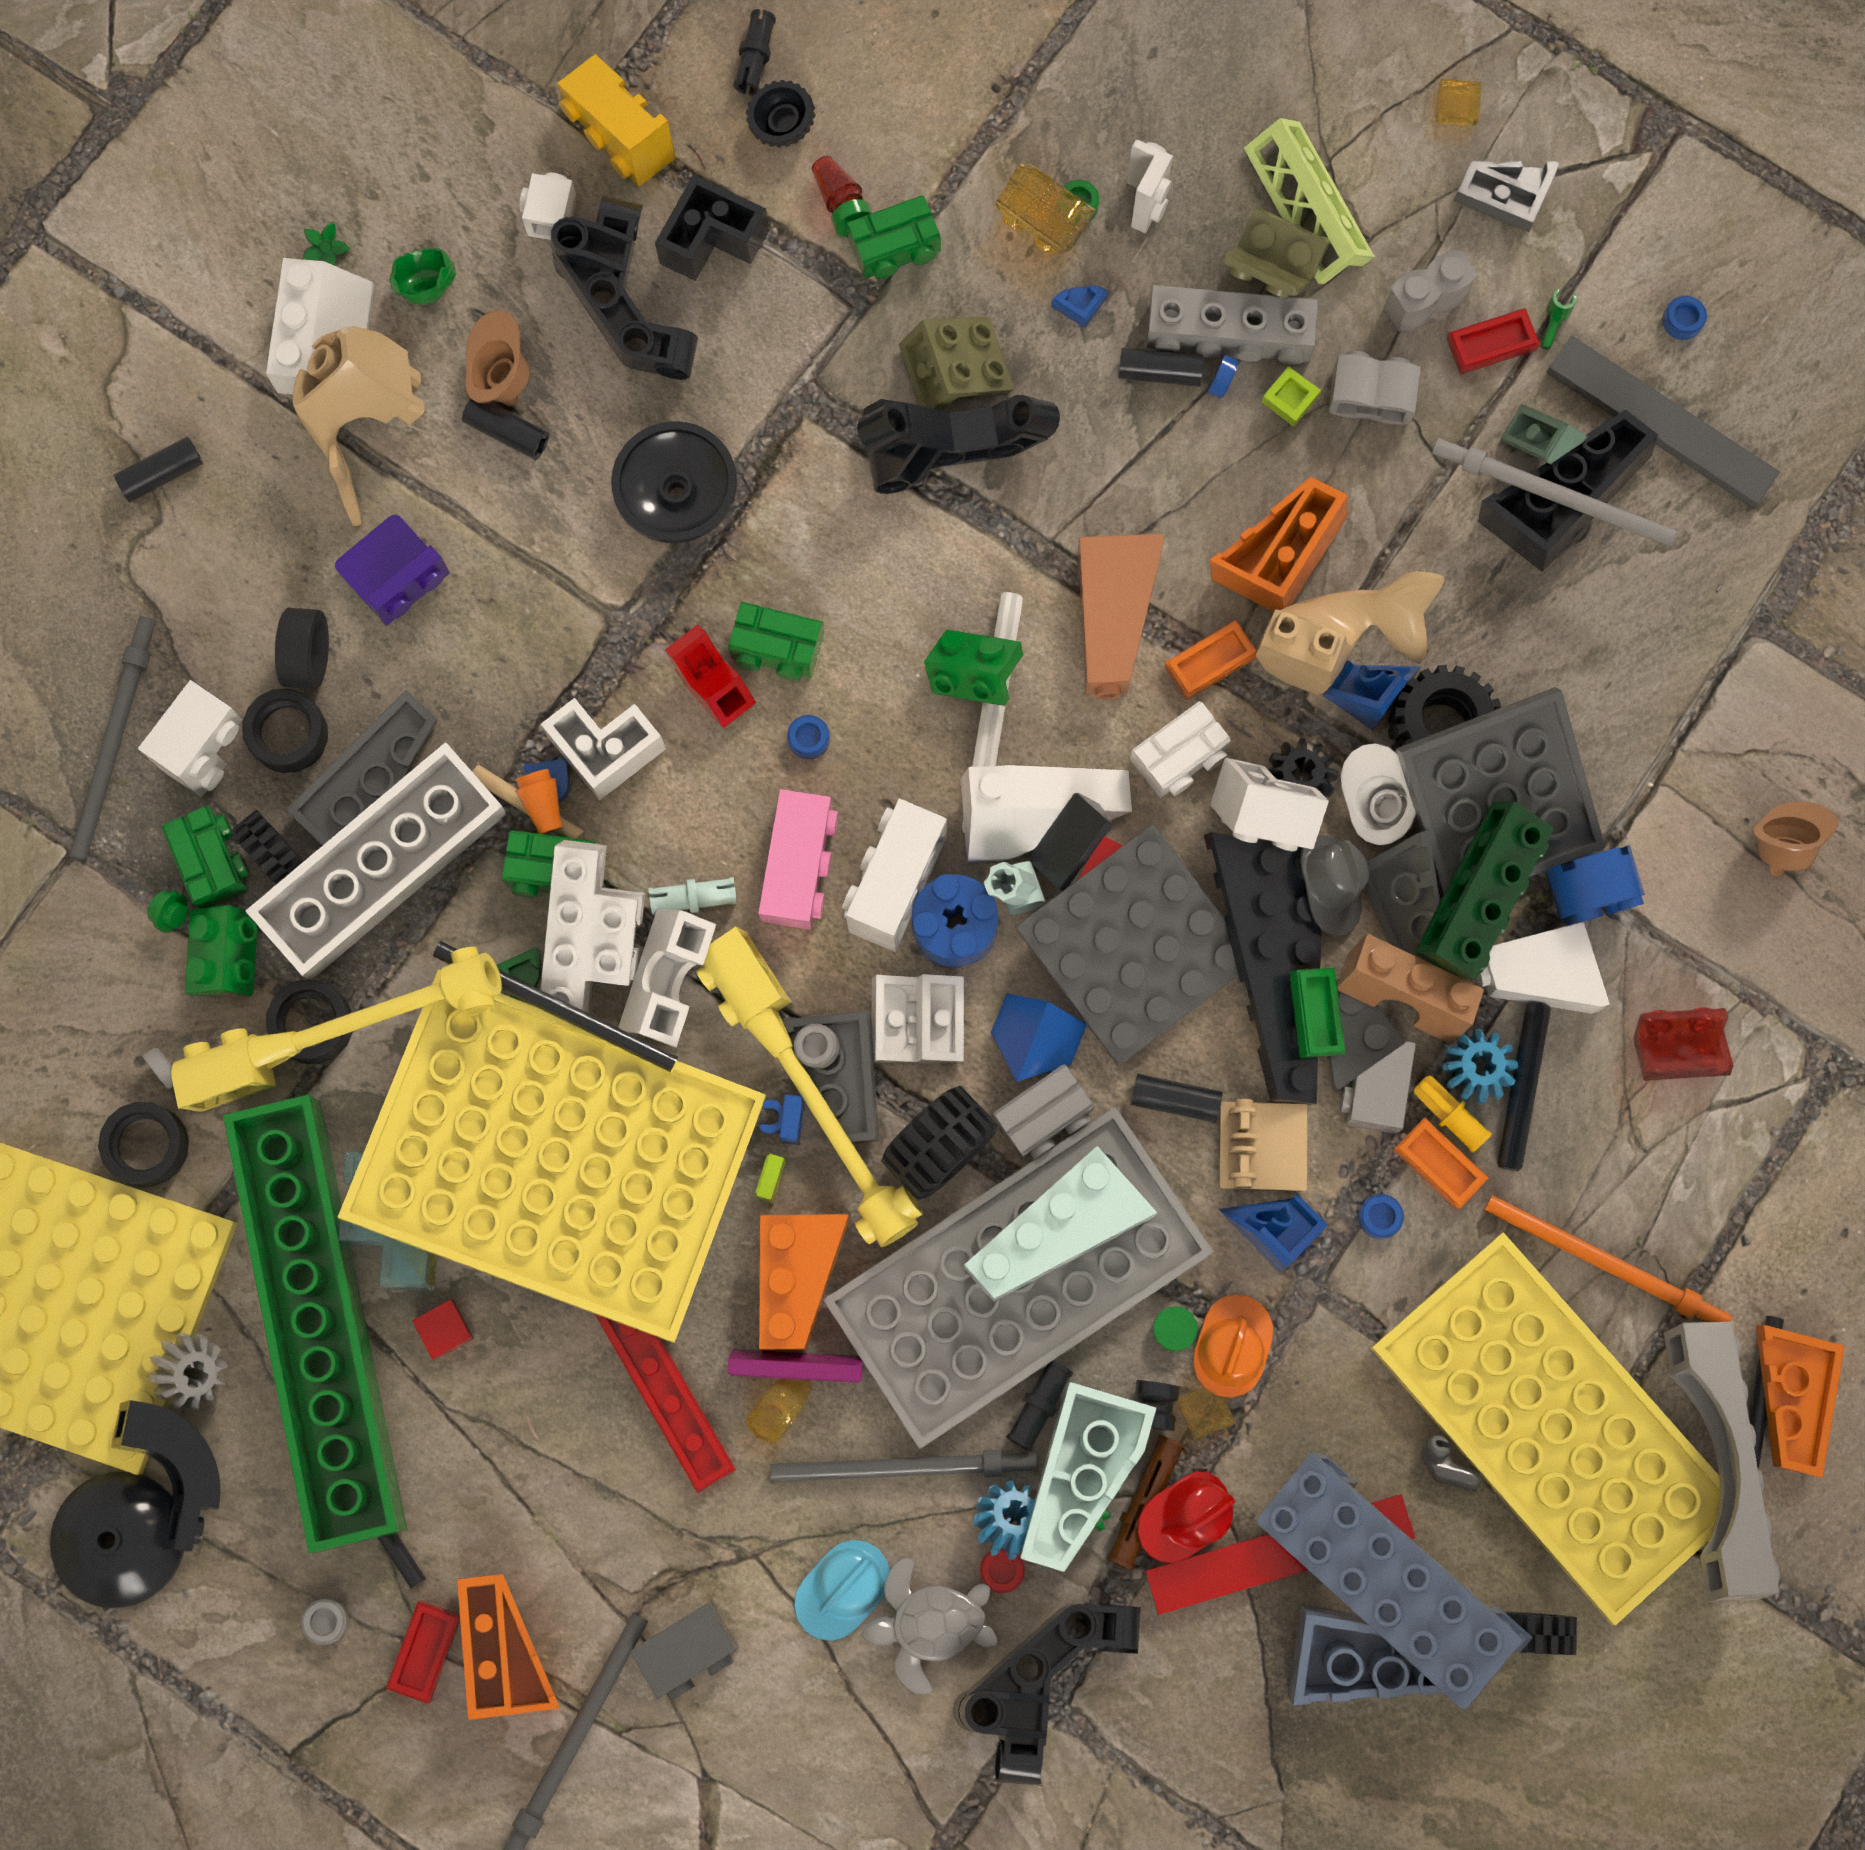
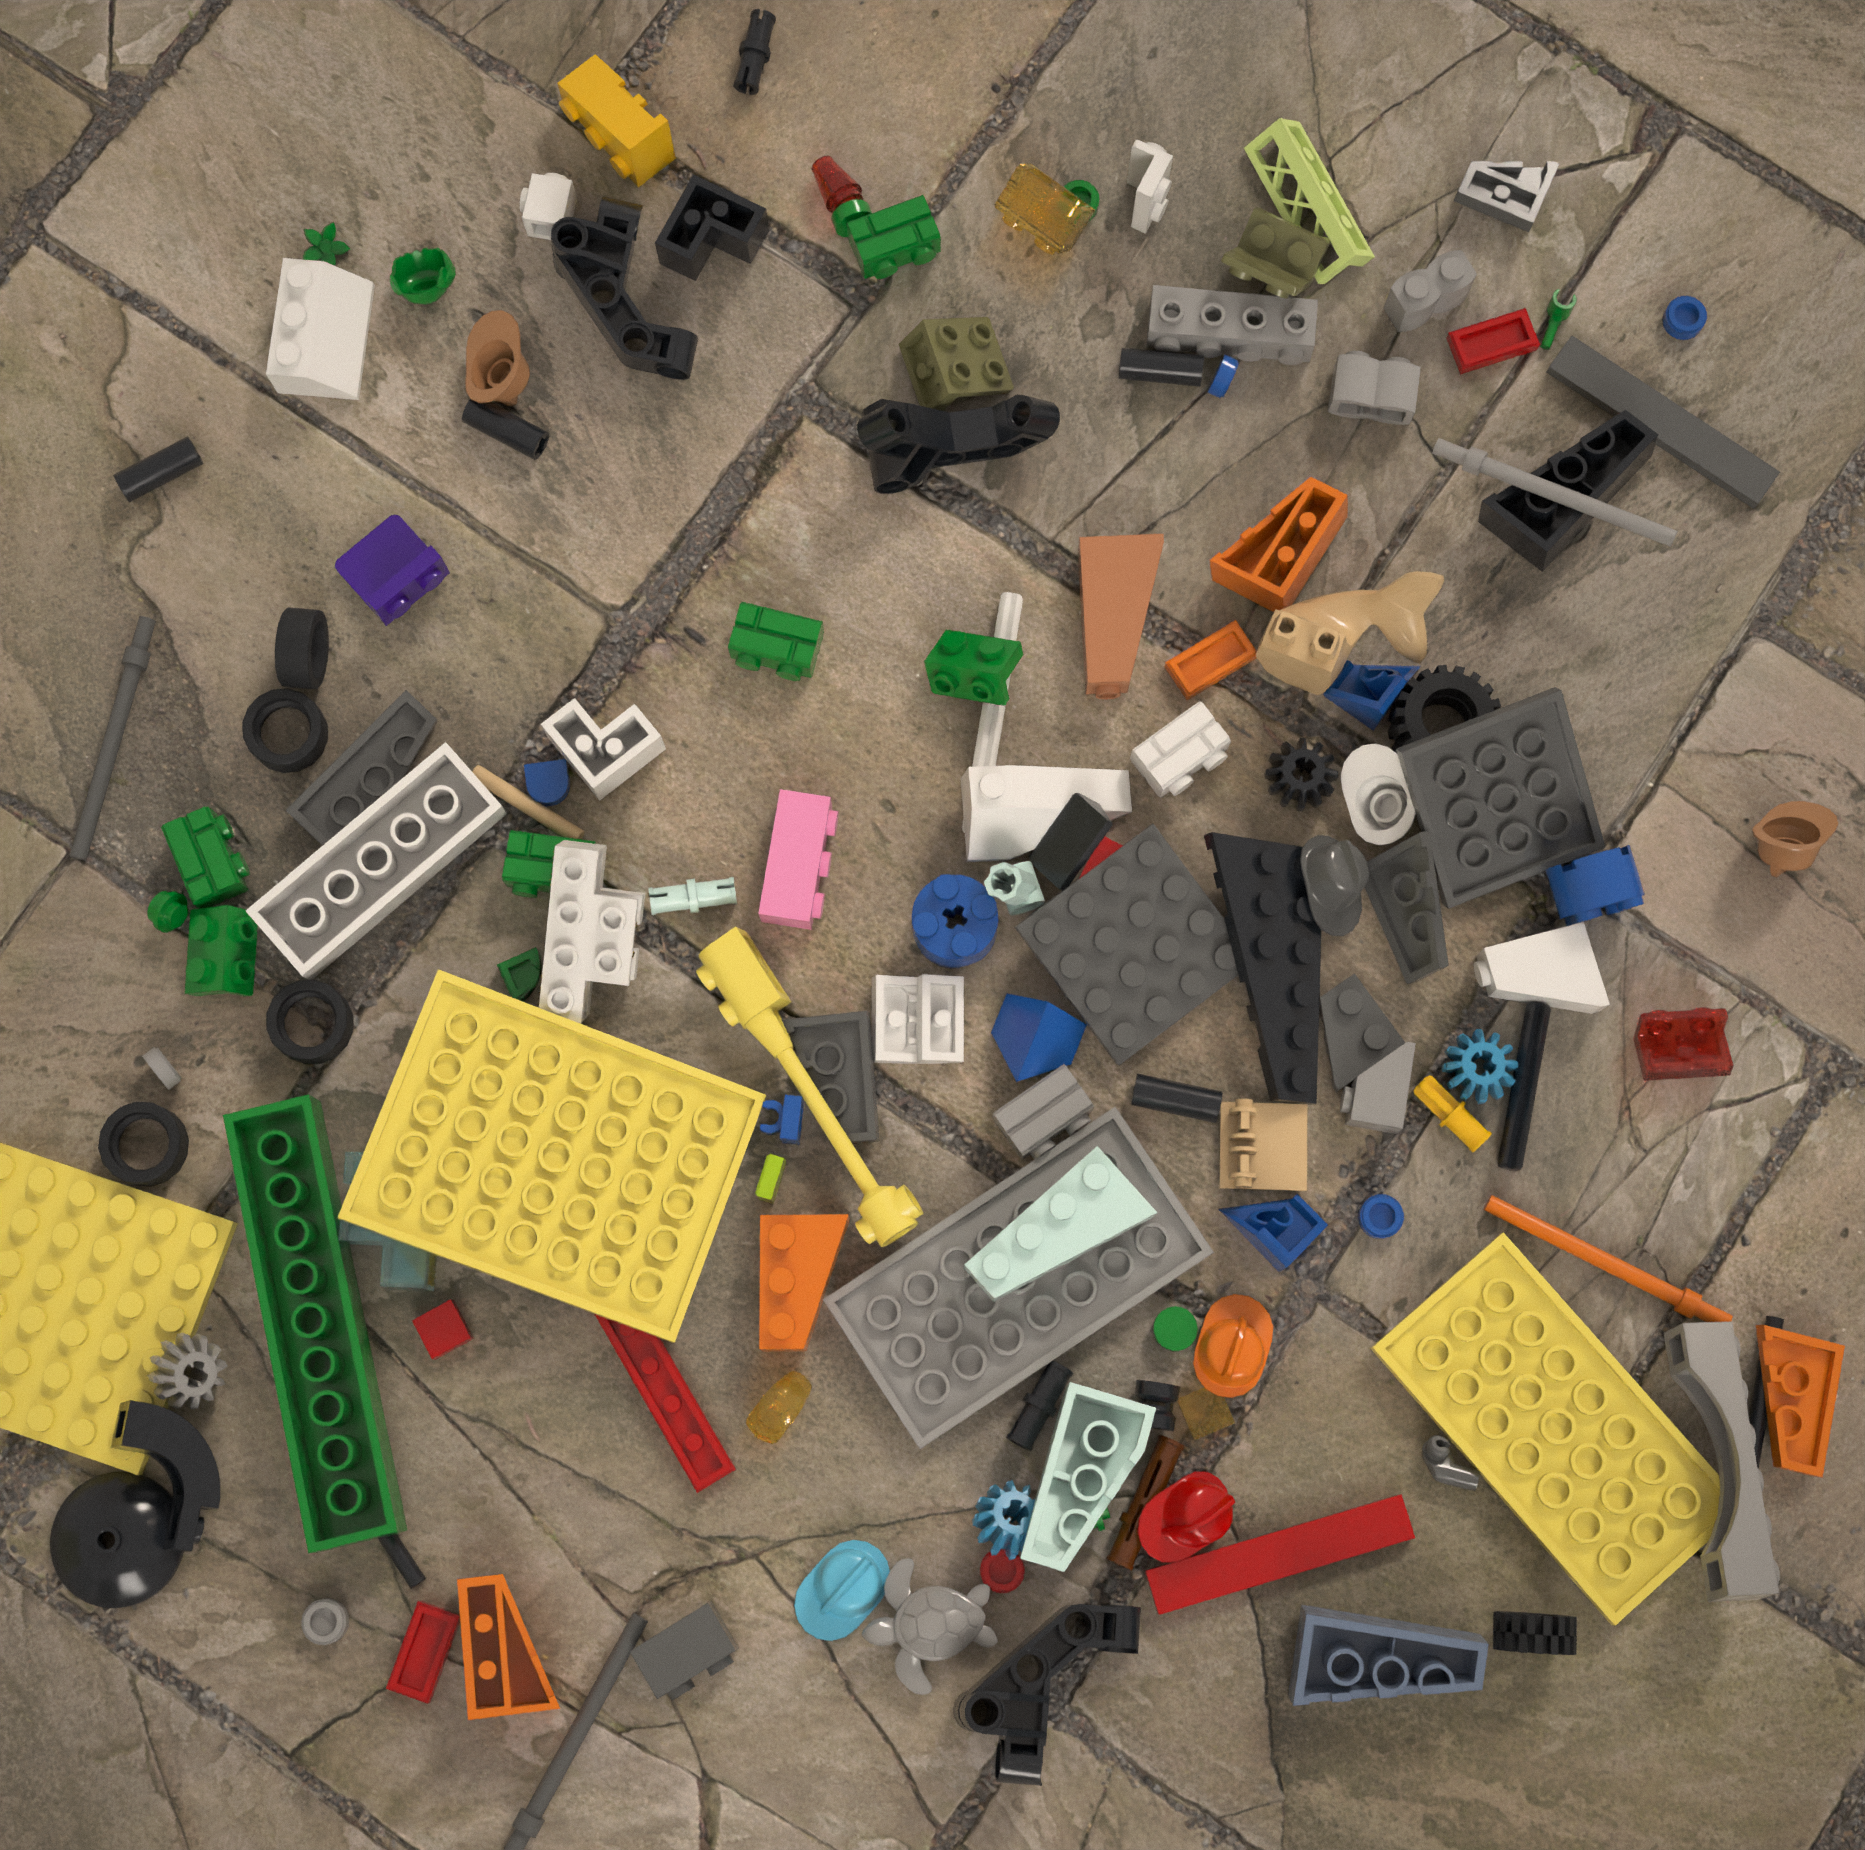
(190, 736): white brick -> none
(246, 1061): light yellow bar -> none
(266, 846): black tyre -> none
(351, 378): tan hips -> none
(540, 799): orange cone -> none
(575, 1016): black bar -> none
(669, 458): black dish -> none
(672, 948): white arch -> none
(709, 677): red brick -> none
(780, 113): black hat -> none
(795, 1366): magenta tile -> none
(808, 737): blue tile -> none
(816, 1046): light grey tile -> none
(894, 874): white brick -> none
(939, 1142): black tyre -> none
(991, 1463): dark grey bar -> none
(1080, 303): blue tile -> none
(1267, 808): white brick -> none
(1291, 396): lime plate -> none
(1317, 1012): green tile -> none
(1384, 972): medium nougat arch -> none
(1391, 1581): sand blue bracket -> none
(1440, 1164): orange tile -> none
(1458, 102): clear yellow tile -> none
(1485, 890): dark green brick -> none
(1541, 435): sand green slope -> none

